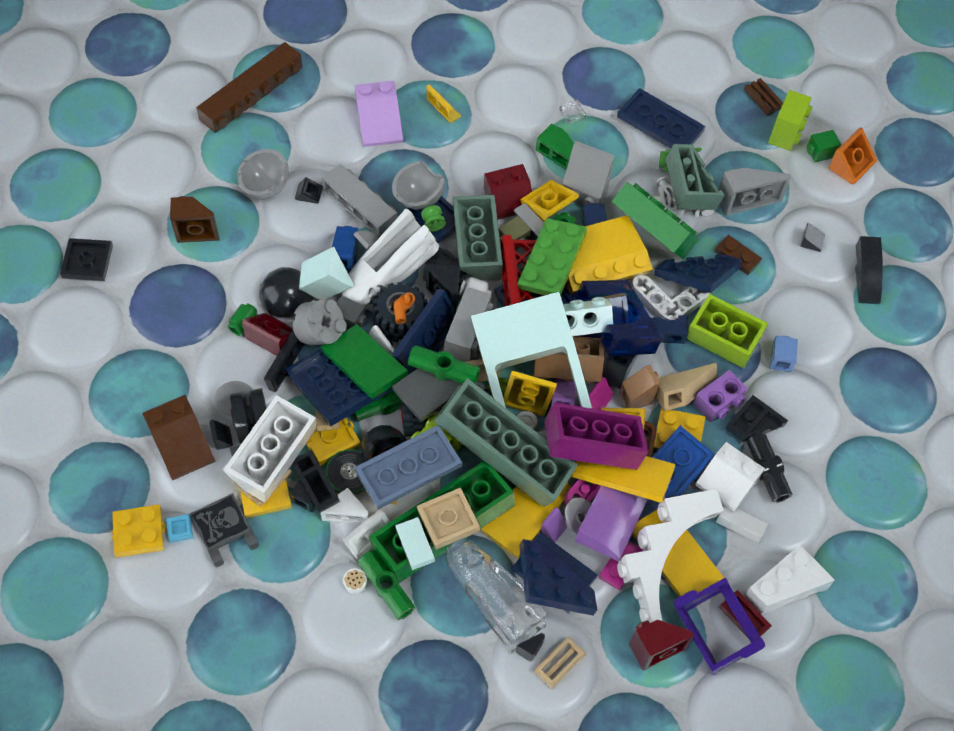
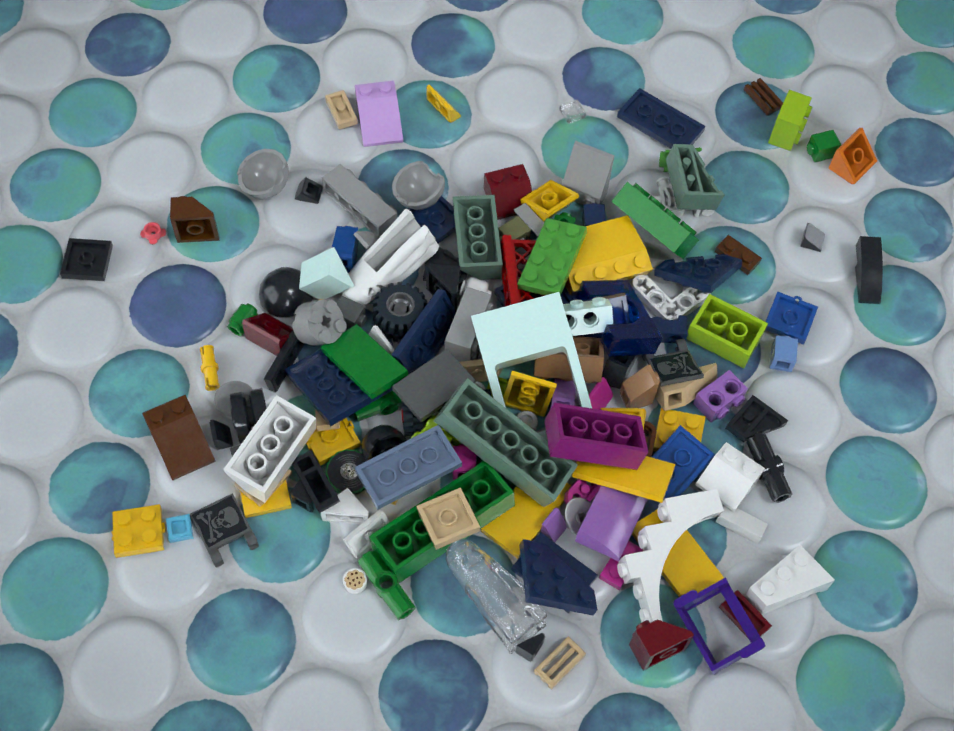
(150, 228): none -> coral plate
(209, 368): none -> yellow pin
(249, 87): reddish brown brick -> none
(341, 109): none -> tan plate
(401, 305): orange arm -> none
(415, 543): light aqua tile -> none
(431, 361): green piece -> none
(433, 218): bright green wheel -> none
(468, 460): none -> dark pink brick
(555, 145): green slope -> none
(675, 366): none -> flag
(751, 189): light grey slope -> none
(791, 317): none -> blue plate

